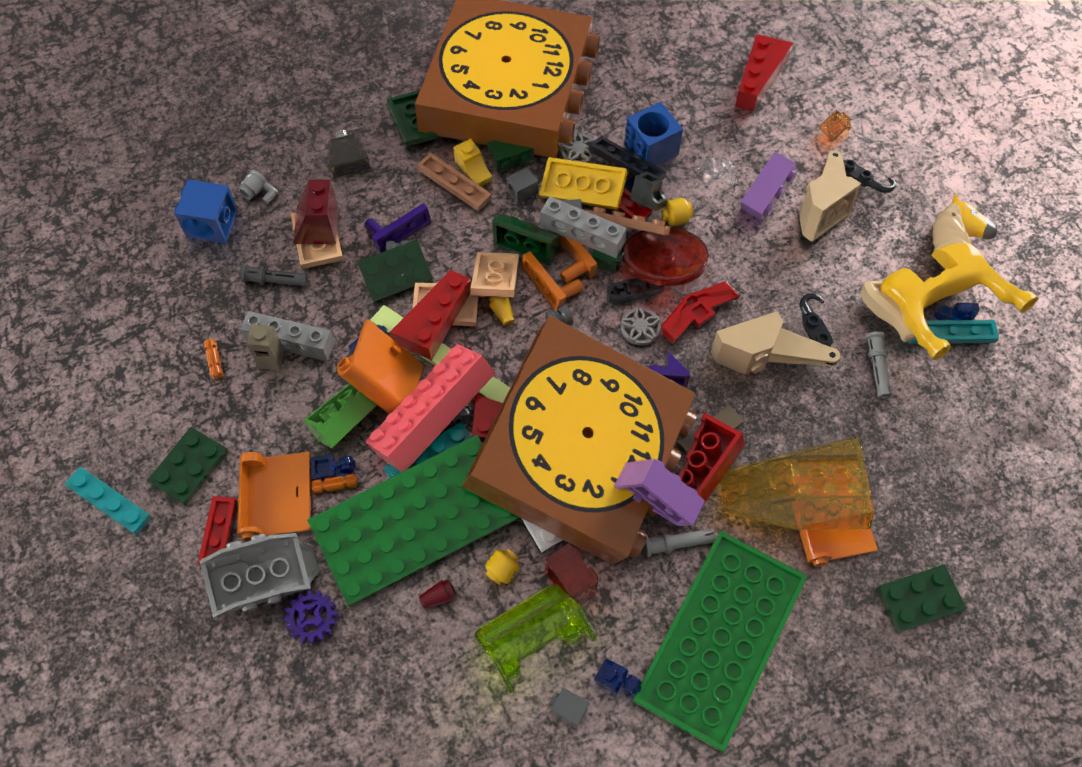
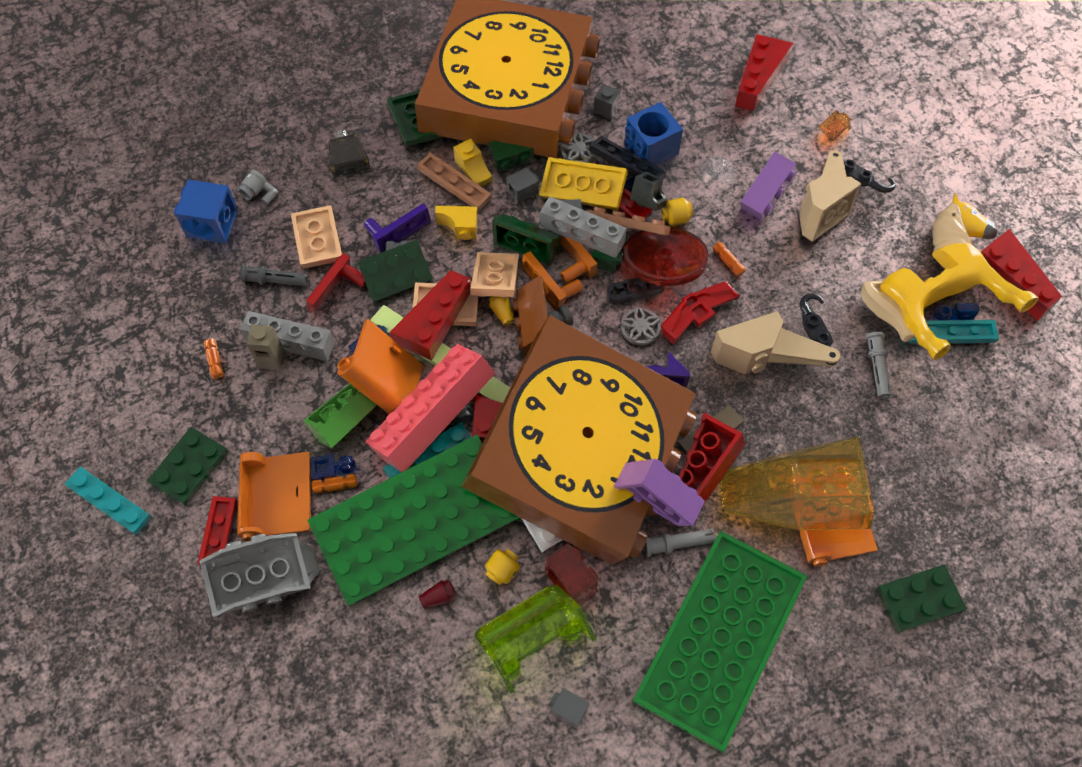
(304, 624): dark purple gear -> none
(316, 214): dark red slope -> none
(338, 270): none -> red piece
(460, 219): none -> yellow arch
(531, 312): none -> dark orange slope
(606, 101): none -> dark grey brick
(613, 676): clear blue plate -> none
(729, 259): none -> orange axle
(1017, 267): none -> red wedge

